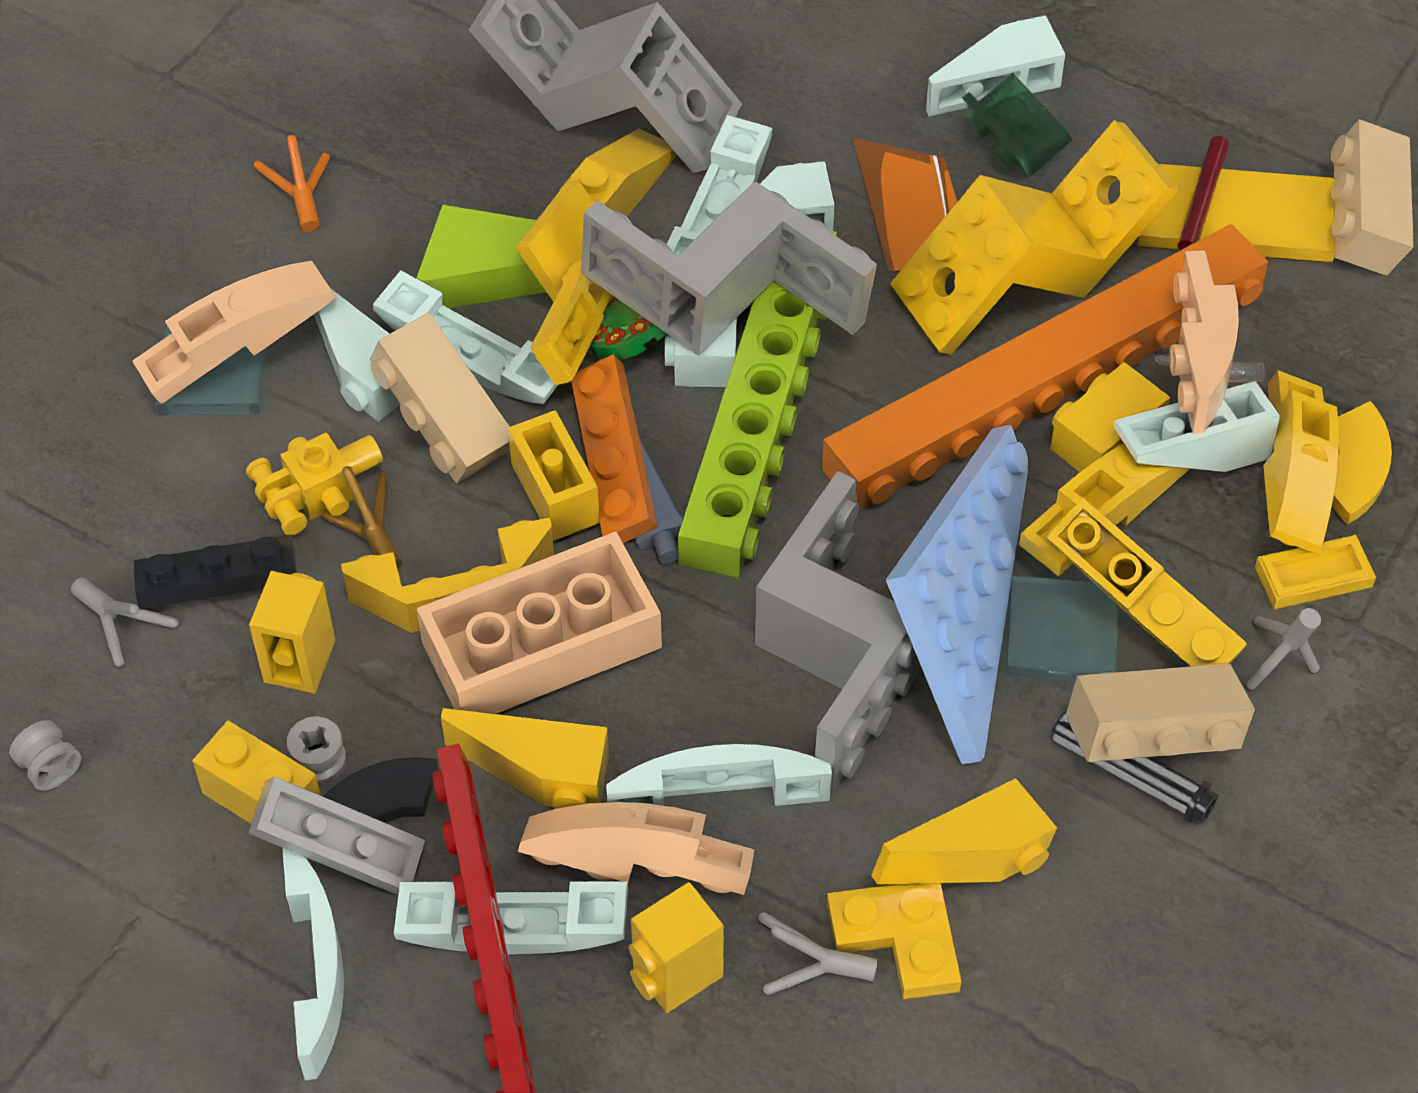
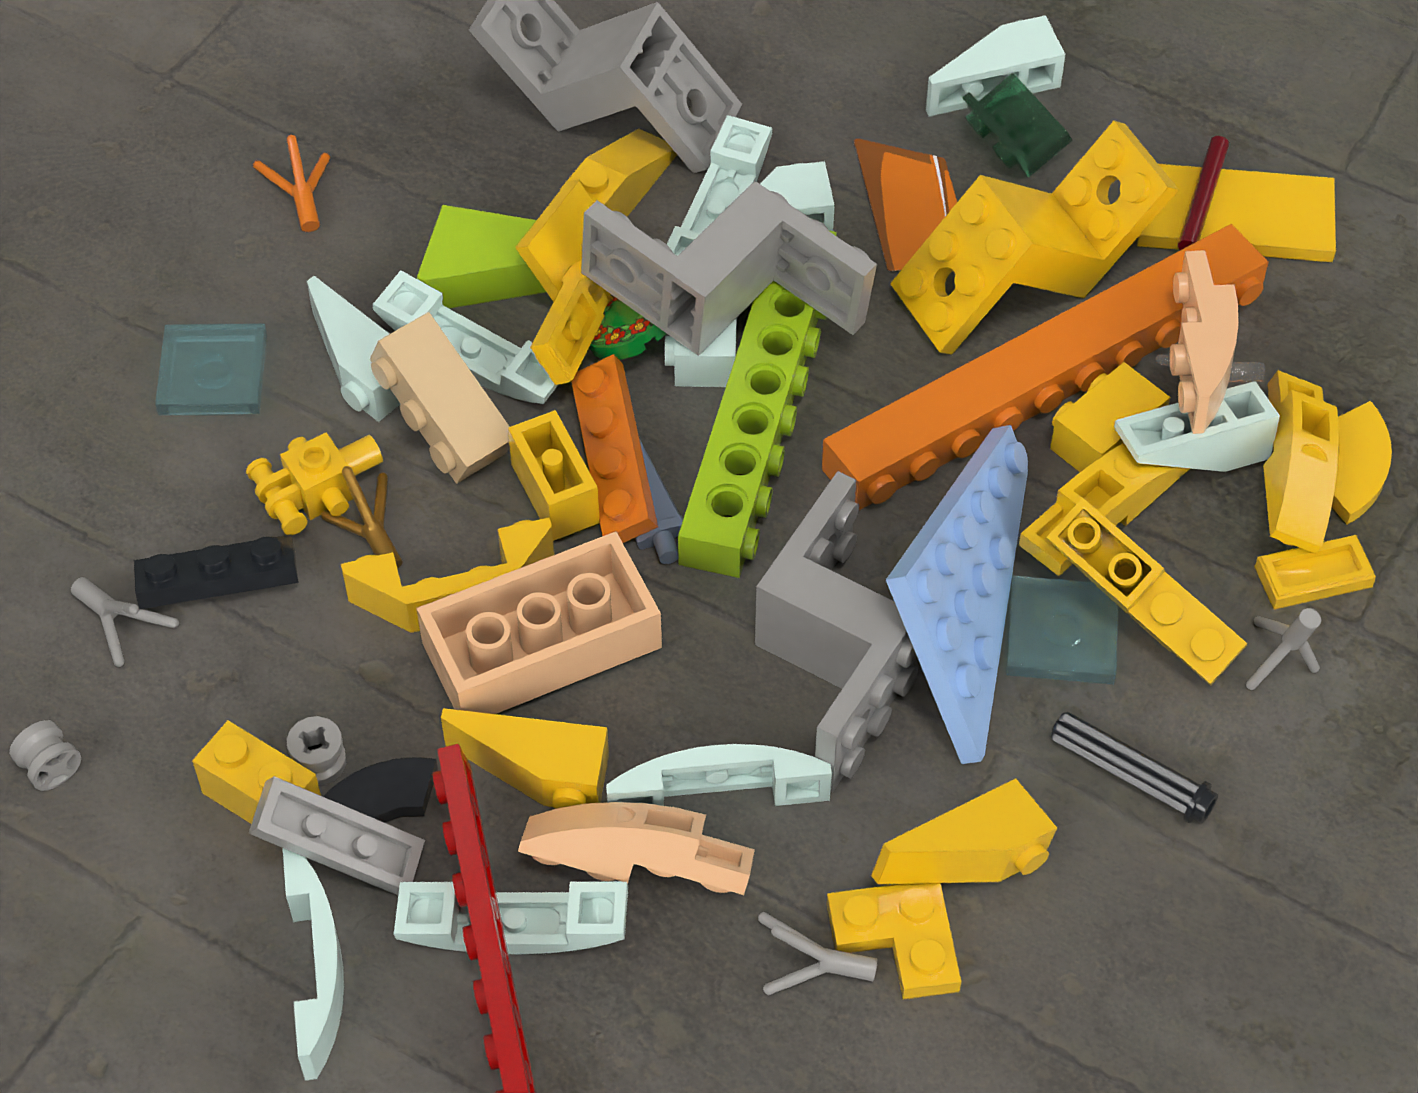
(239, 315): light nougat slope -> none
(292, 631): yellow brick -> none
(676, 948): yellow brick -> none
(1159, 712): tan brick -> none
(1372, 197): tan brick -> none

